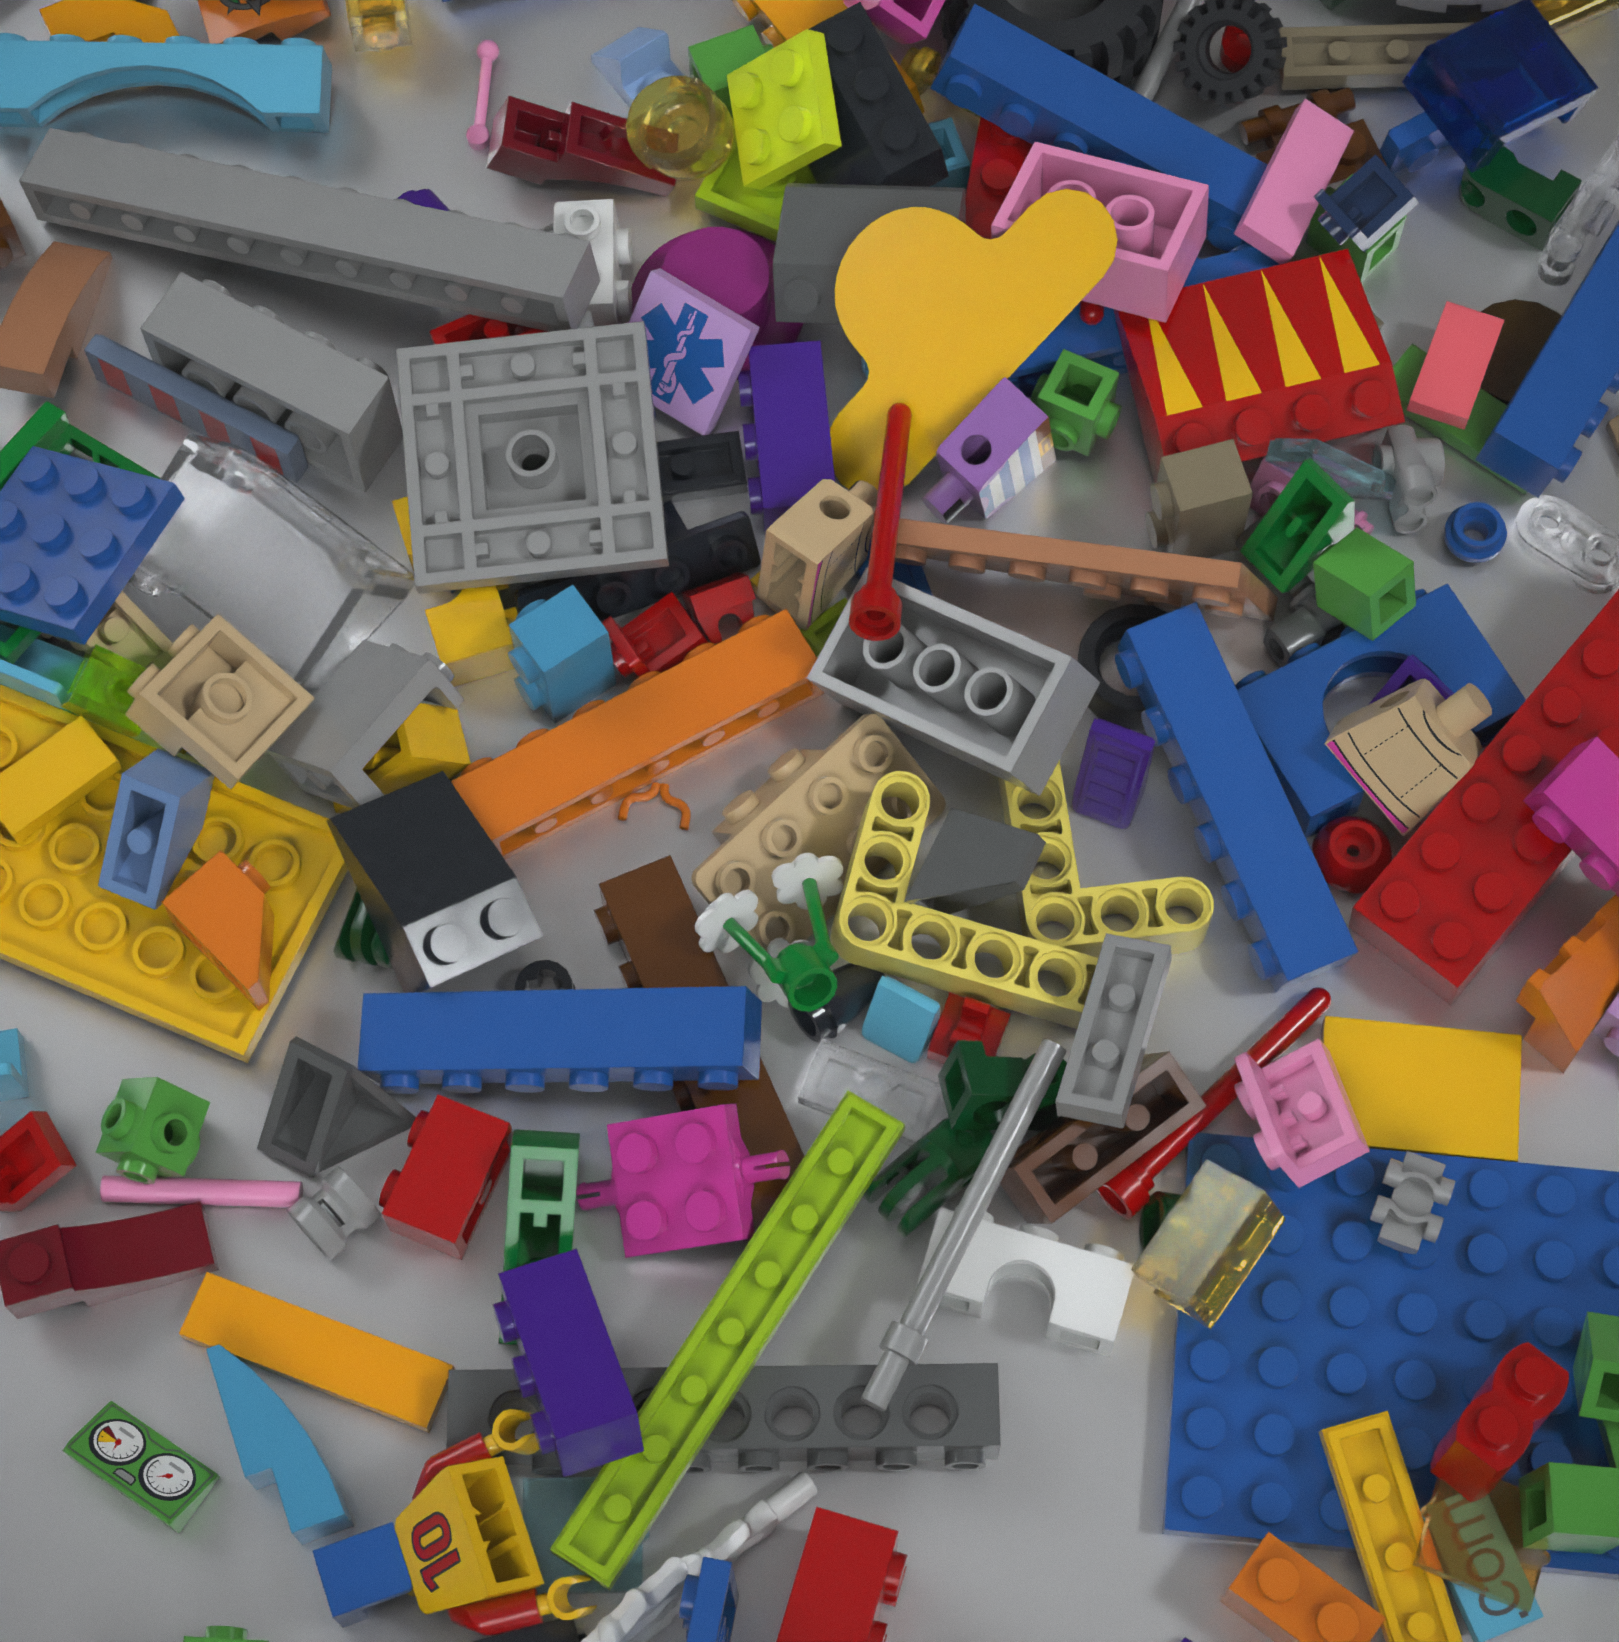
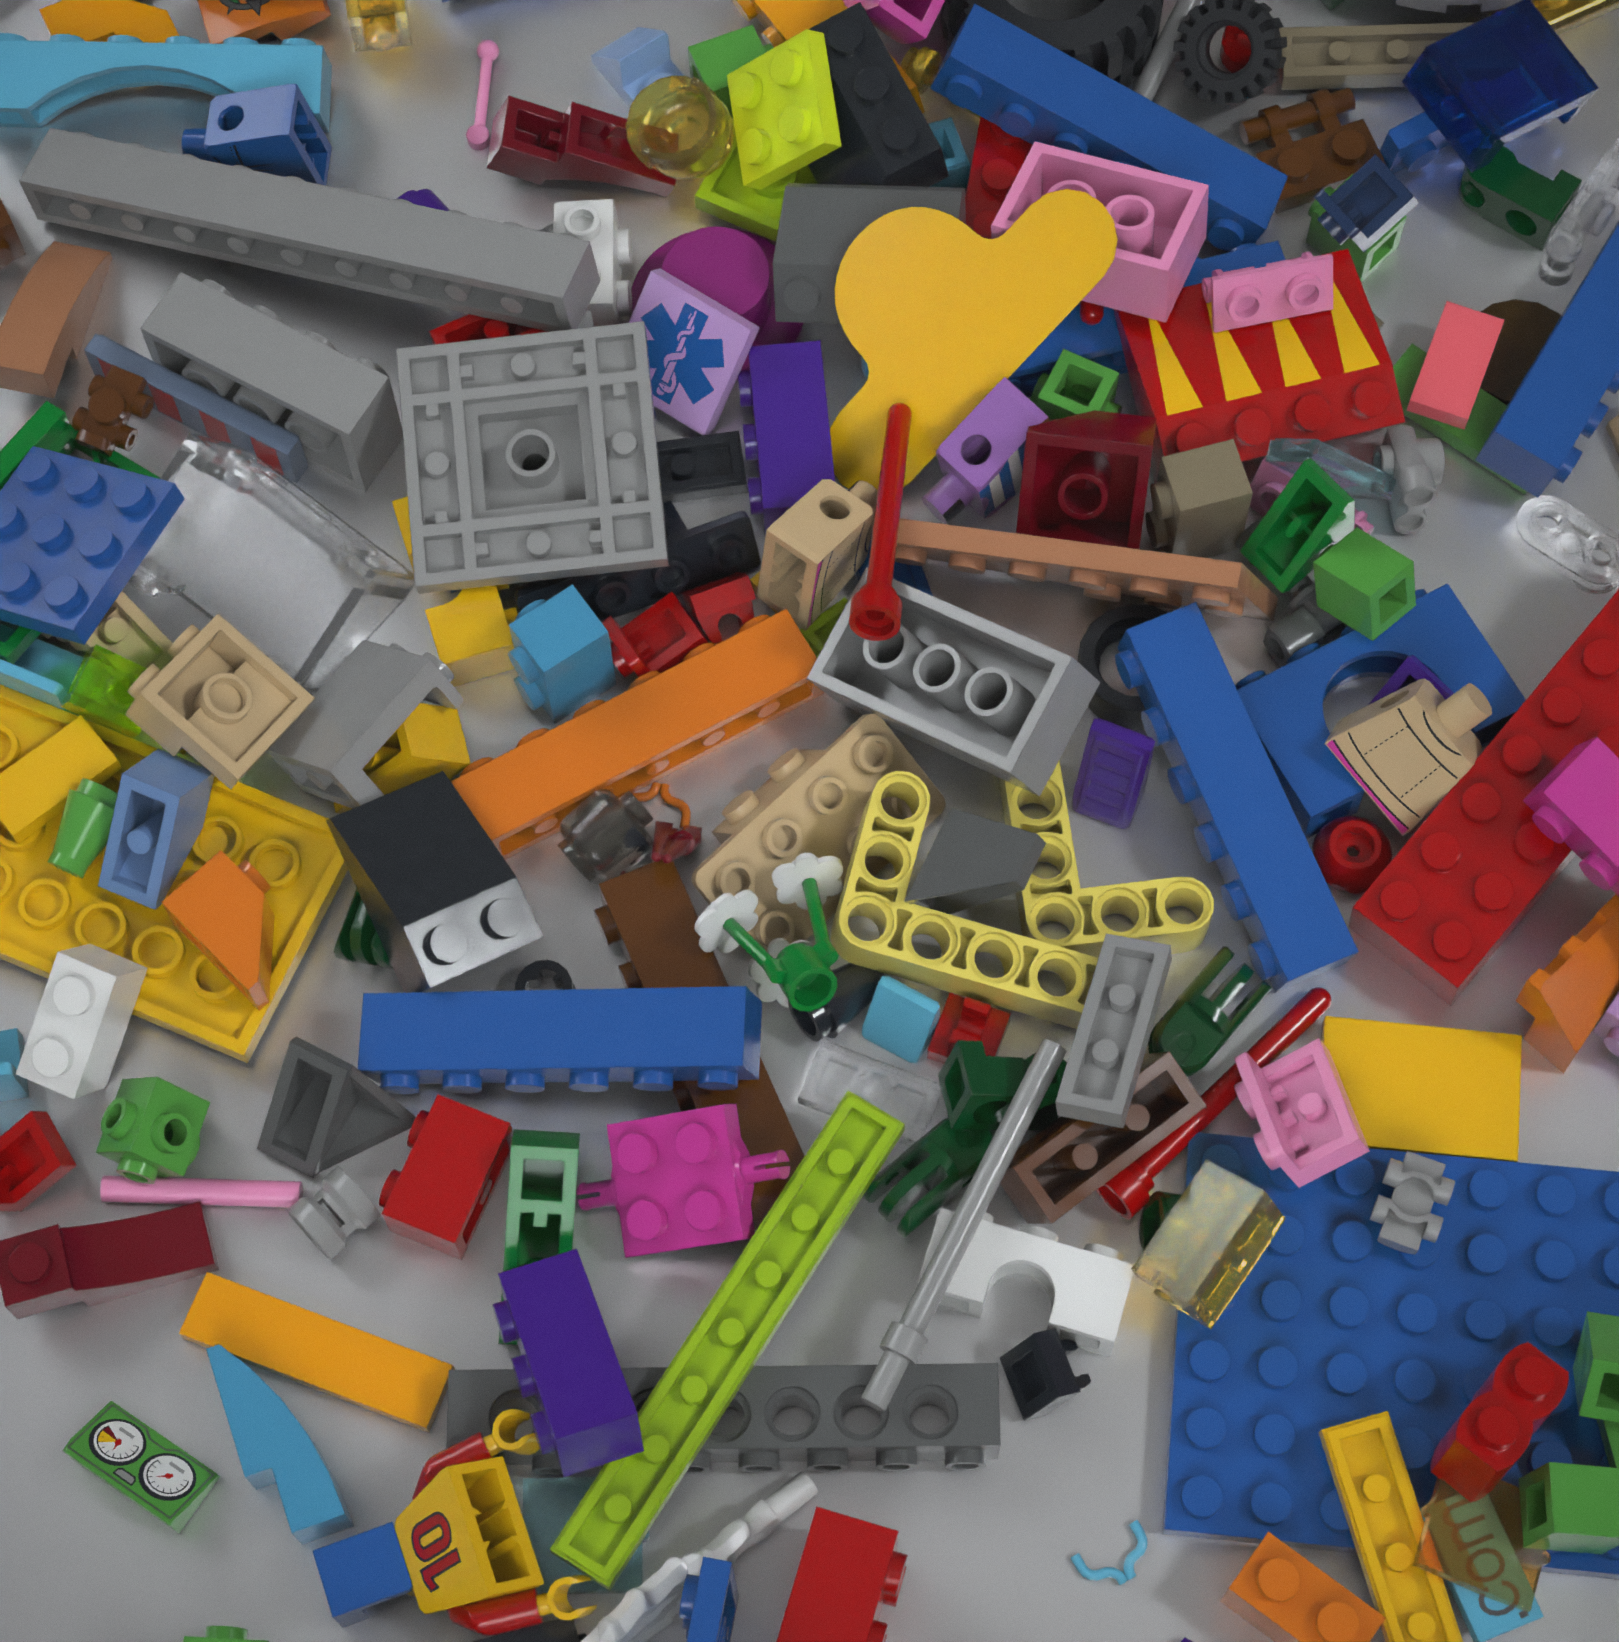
(81, 1020): none -> white brick
(83, 827): none -> bright green cone
(109, 410): none -> reddish brown piece
(265, 131): none -> blue torso
(606, 835): none -> clear smoke head
(673, 843): none -> dark red piece
(1042, 1374): none -> black tile
(1087, 478): none -> dark red slope
(1113, 1572): none -> medium azure piece
(1197, 1025): none -> dark green arm
(1270, 292): none -> bright pink hinge
(1294, 174): bright pink tile -> none
(1480, 518): blue plate -> none

